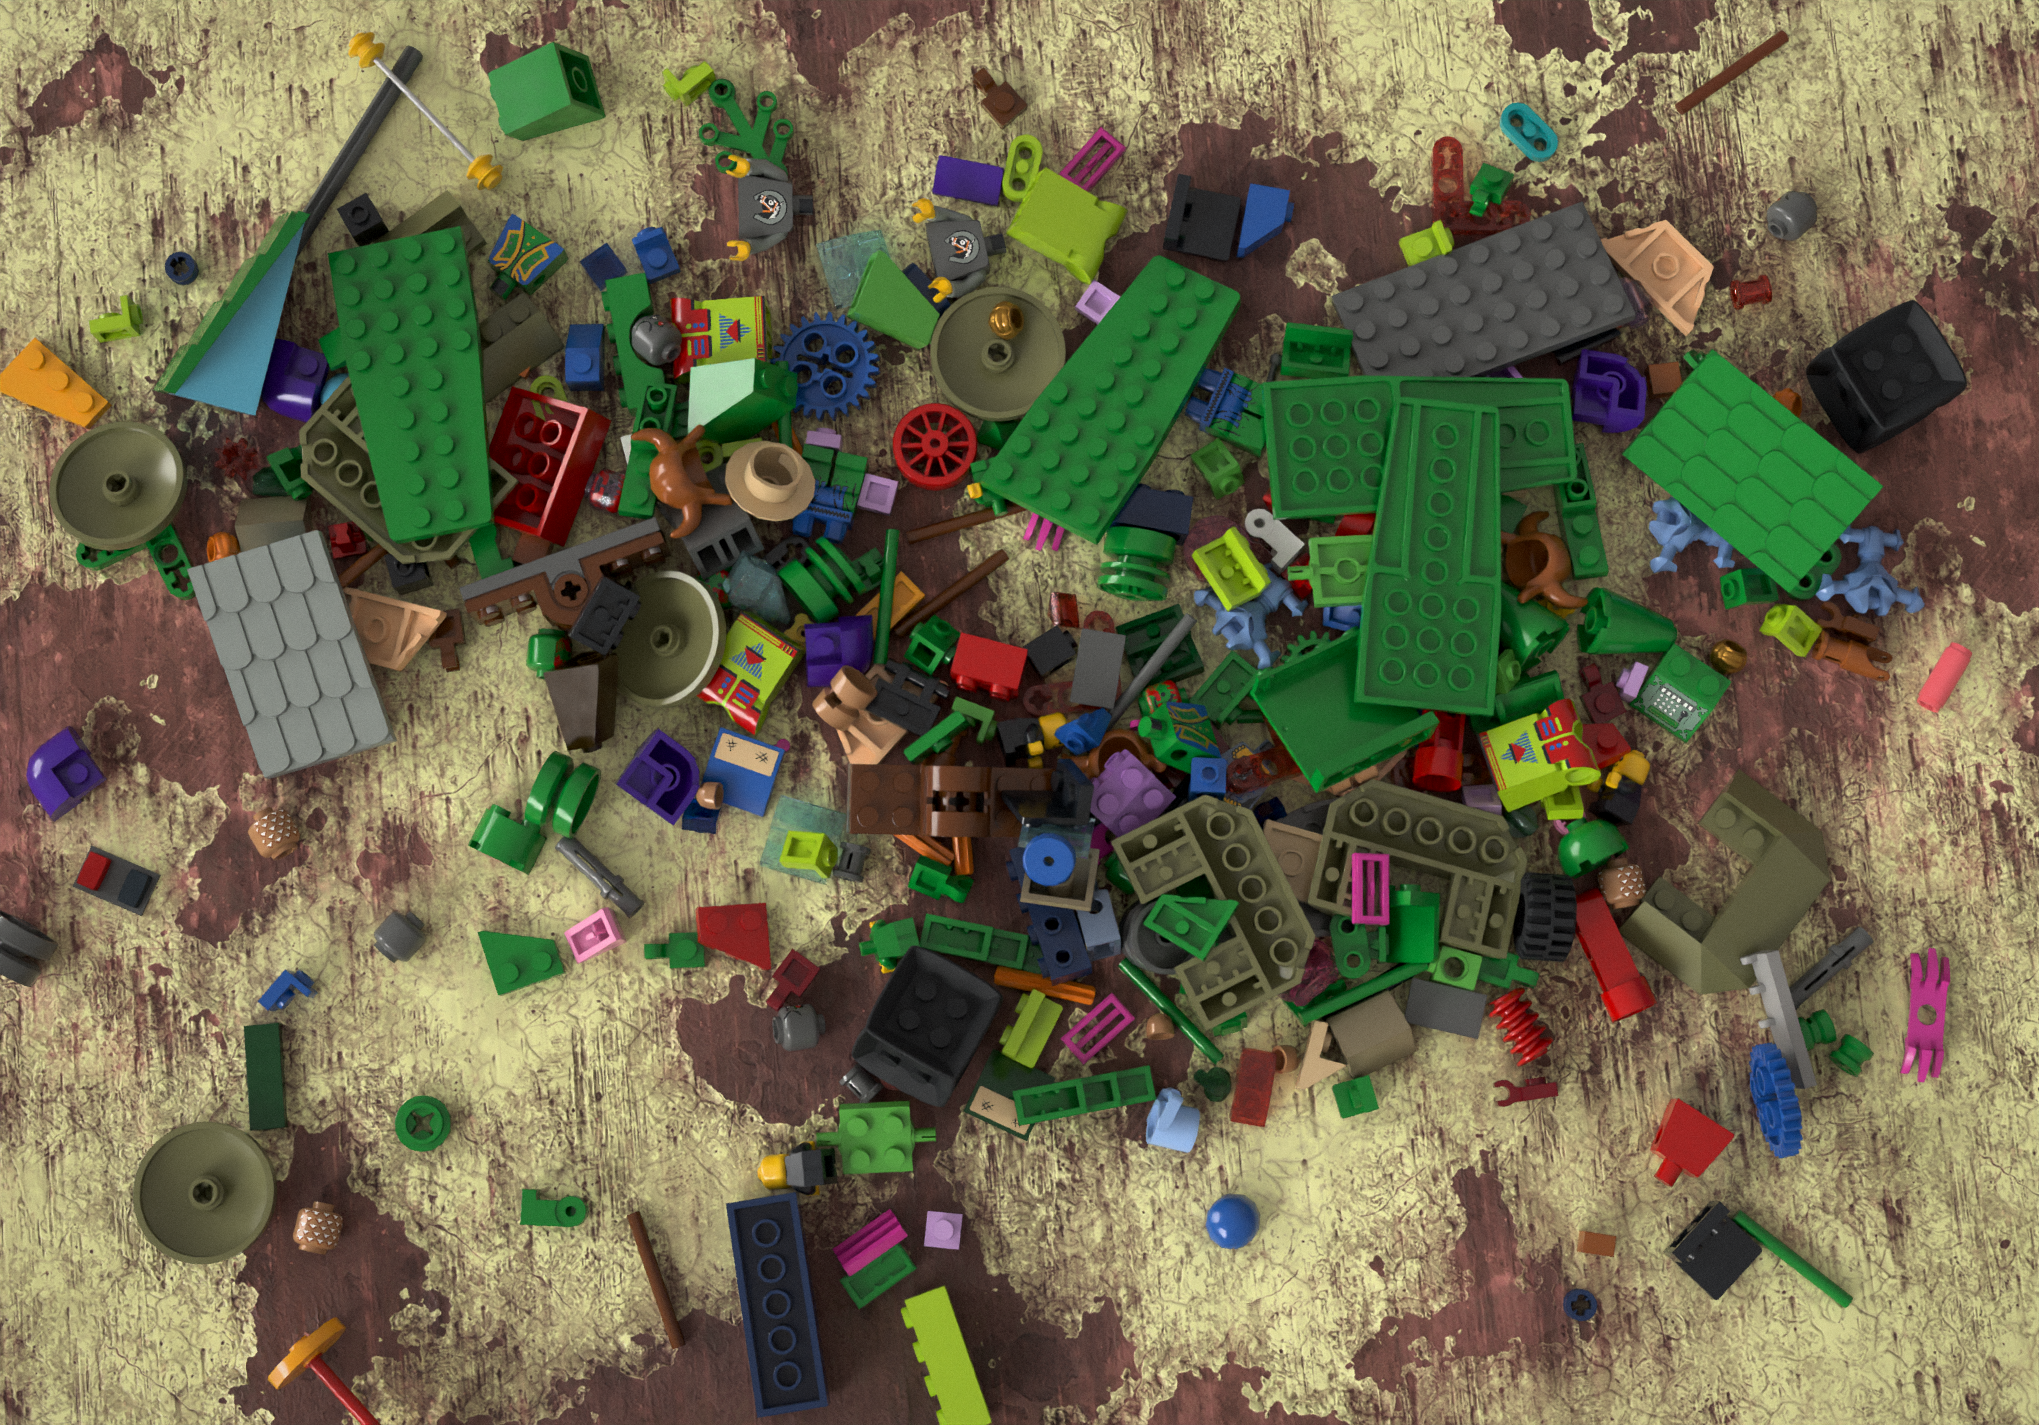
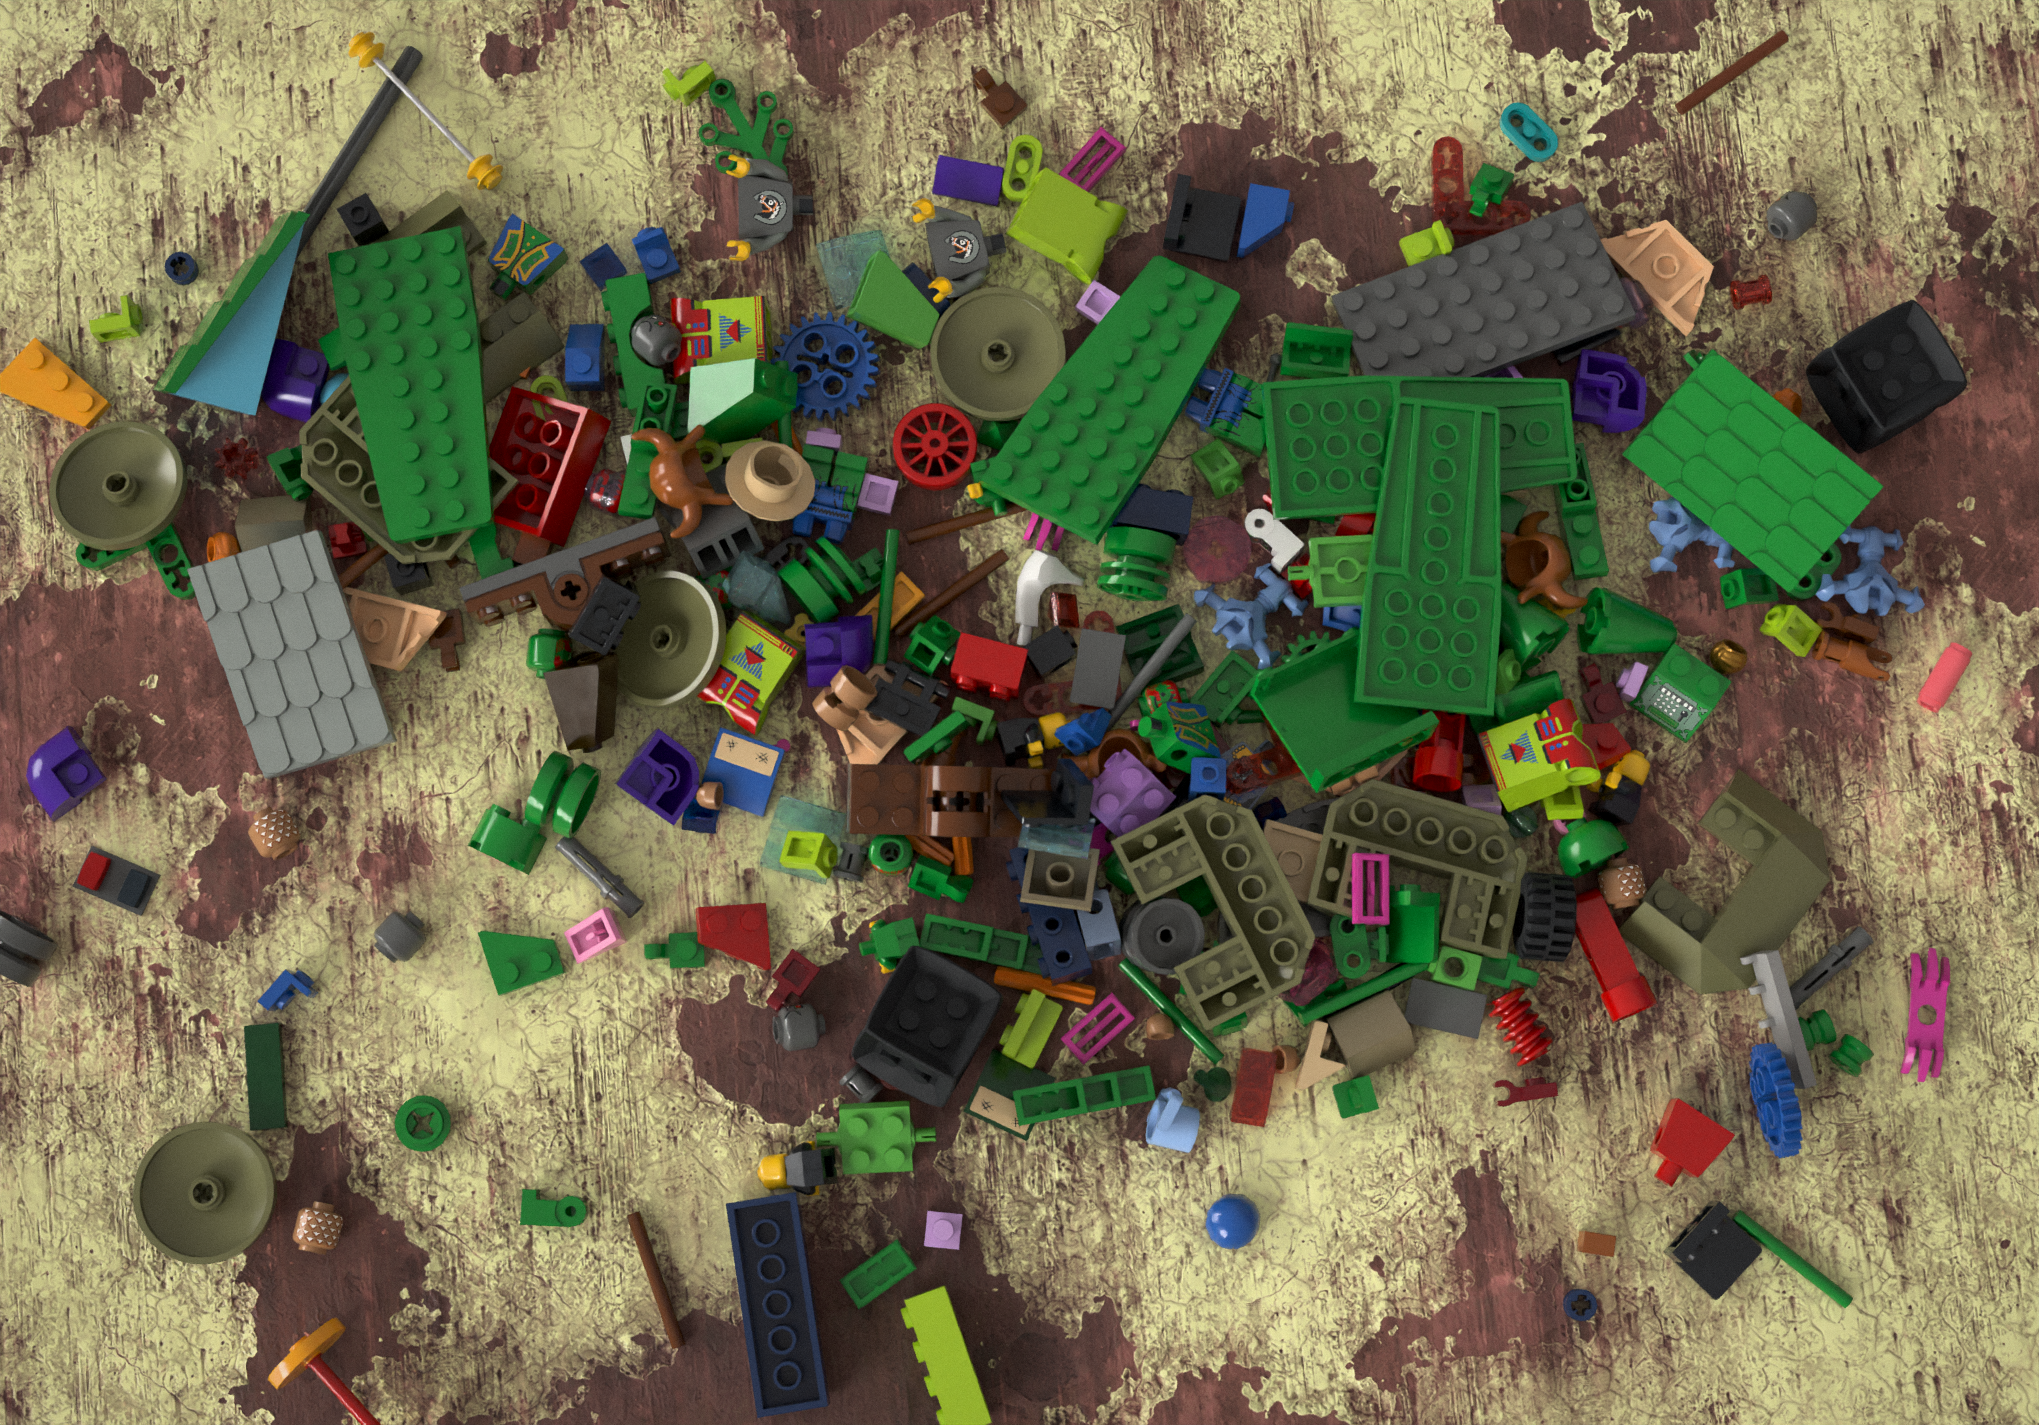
(266, 483): clear green plate -> none
(545, 92): green slope -> none
(870, 1242): dark pink tile -> none
(878, 857): none -> green head
(1006, 320): pearl gold piece -> none
(1037, 574): none -> white animal
(1049, 873): blue piece -> none
(1191, 921): green wing -> none
(1232, 569): lime bracket -> none
(1662, 379): dark orange piece -> none

